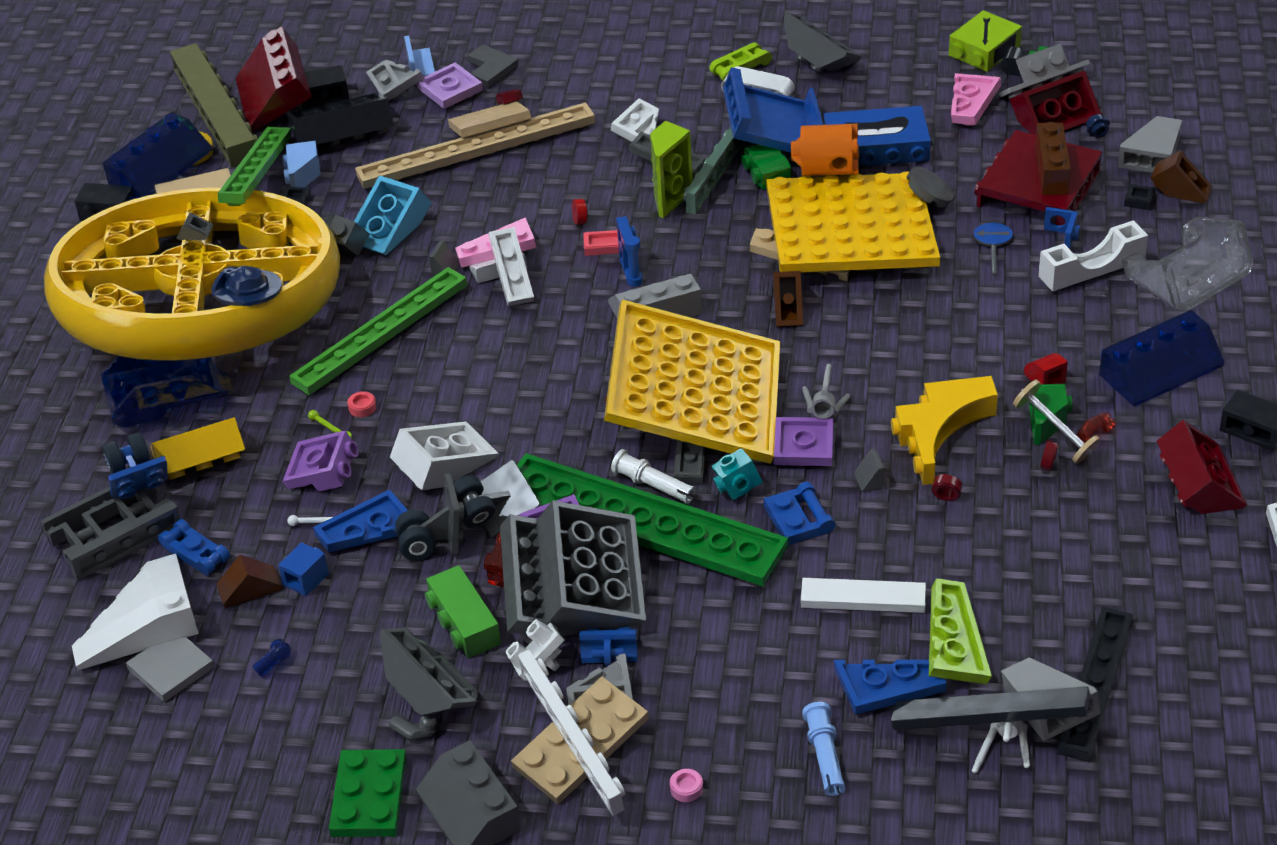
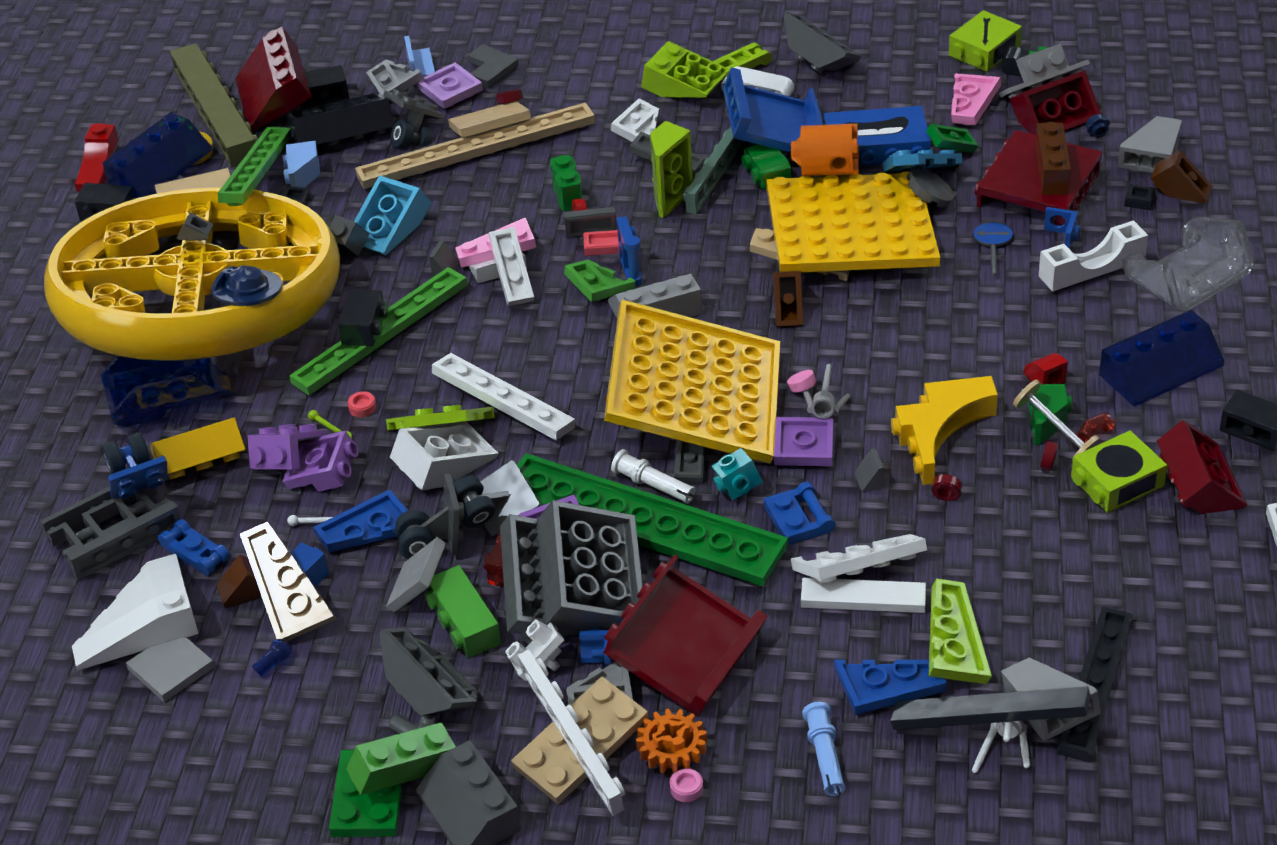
(99, 146): none -> red slope
(279, 448): none -> medium lavender bracket
(285, 589): none -> wing
(362, 317): none -> black brick
(397, 758): none -> bright green brick
(412, 131): none -> plate
(416, 574): none -> light grey tile
(451, 414): none -> lime wing
(503, 396): none -> white plate
(565, 181): none -> green brick
(589, 221): none -> dark grey tile
(596, 281): none -> bright green wing
(668, 740): none -> orange gear
(681, 73): none -> lime slope
(681, 637): none -> dark red panel
(802, 381): none -> bright pink tile
(857, 557): none -> white wing
(905, 160): none -> dark azure plate
(952, 138): none -> green plate
(1118, 471): none -> lime brick

